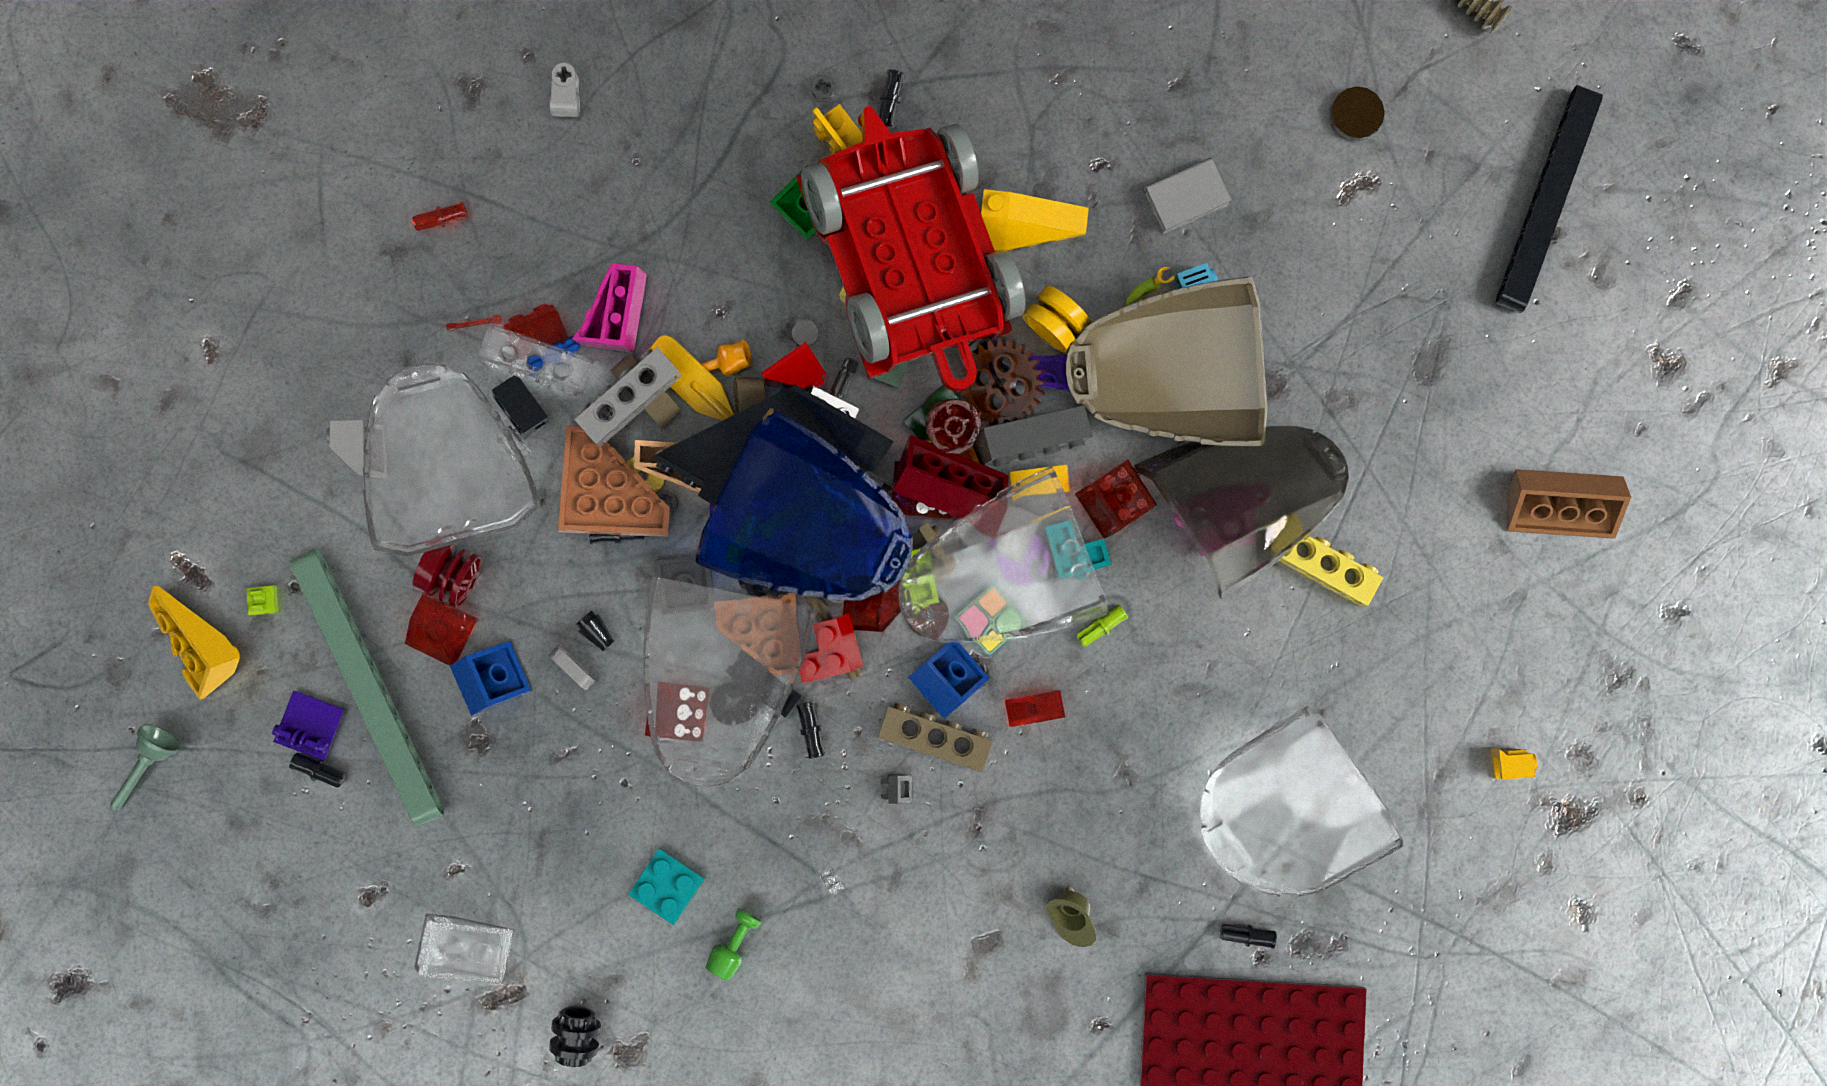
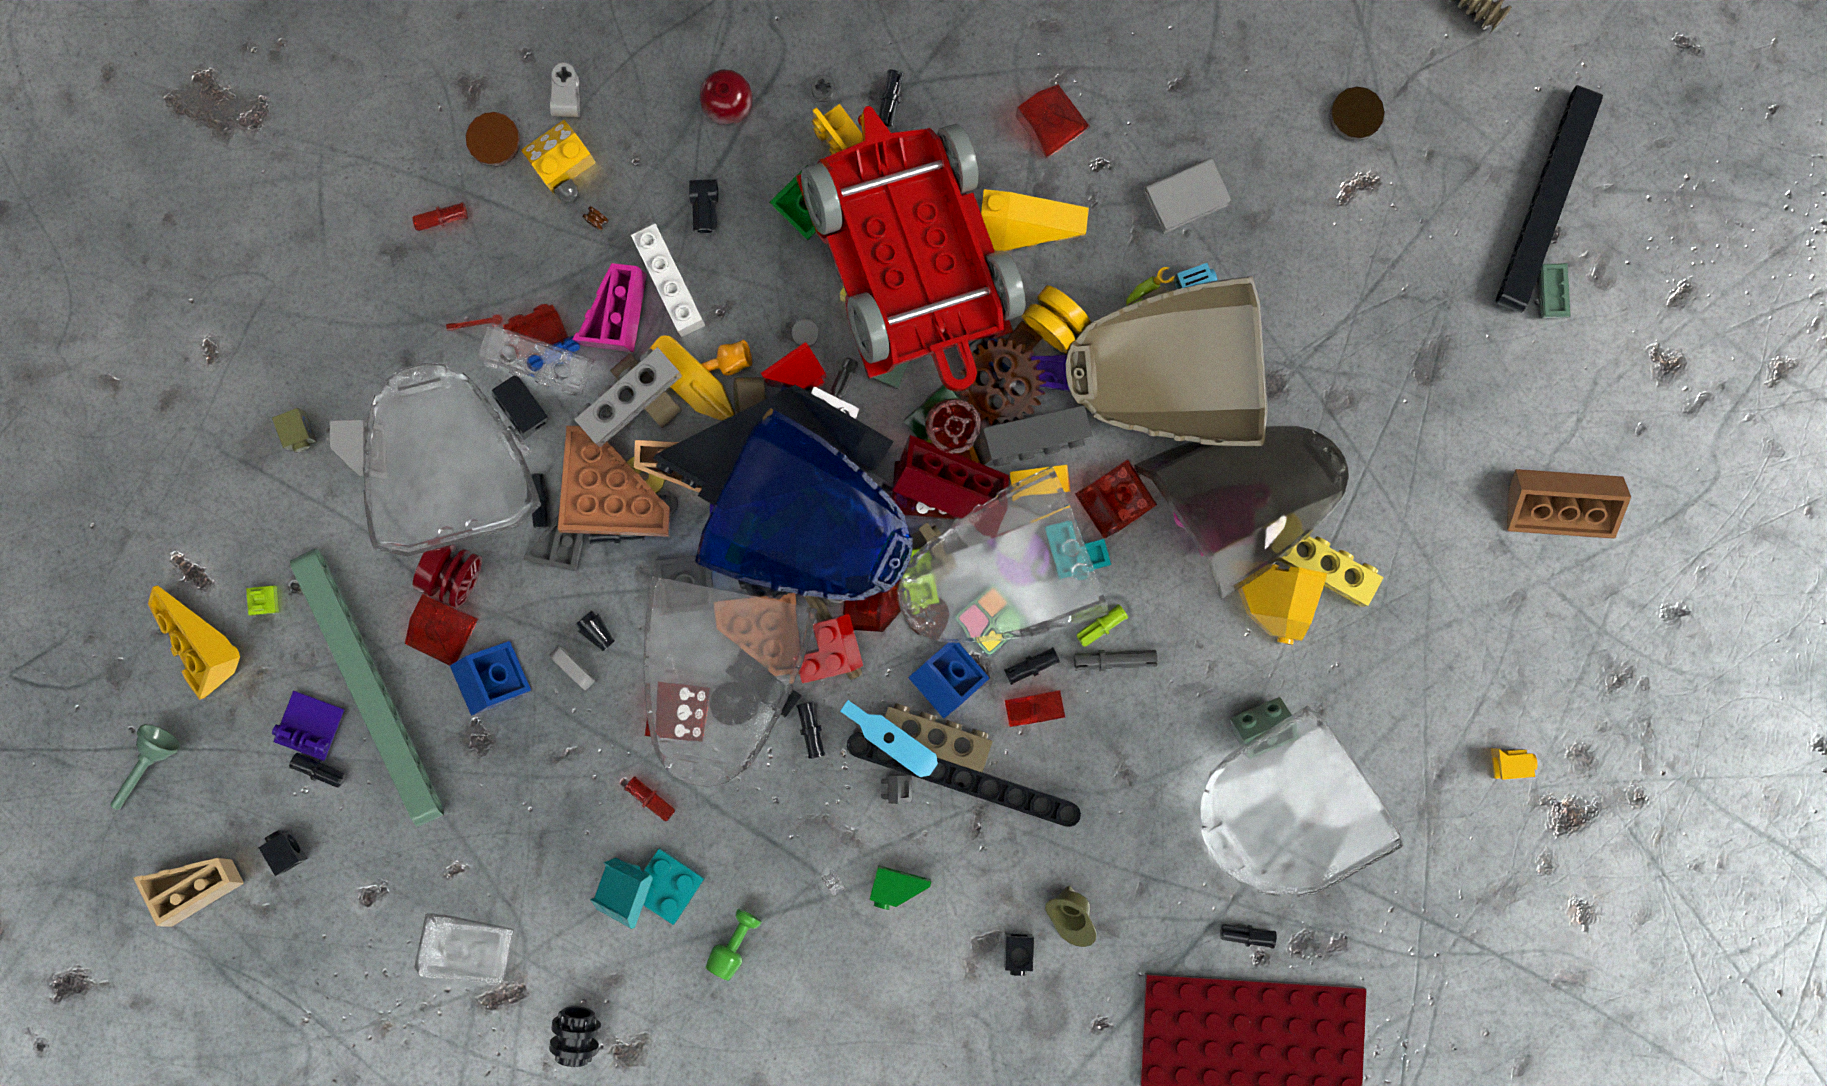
(187, 889): none -> tan wedge
(282, 852): none -> black brick
(294, 430): none -> olive brick
(493, 139): none -> reddish brown tile
(539, 517): none -> black axle
(557, 548): none -> dark grey wing
(558, 155): none -> yellow slope
(567, 191): none -> dark grey hinge
(595, 218): none -> reddish brown bush
(622, 891): none -> teal slope
(650, 799): none -> clear red axle
(668, 280): none -> white brick
(704, 199): none -> black piece
(726, 97): none -> dark red cylinder
(896, 887): none -> green slope
(902, 748): none -> medium azure piece
(974, 788): none -> black beam
(1015, 941): none -> black brick
(1025, 335): none -> reddish brown tile
(1032, 665): none -> black pin
(1051, 119): none -> clear red slope
(1109, 660): none -> dark grey pin
(1259, 720): none -> sand green brick
(1284, 601): none -> yellow brick
(1554, 291): none -> sand green plate

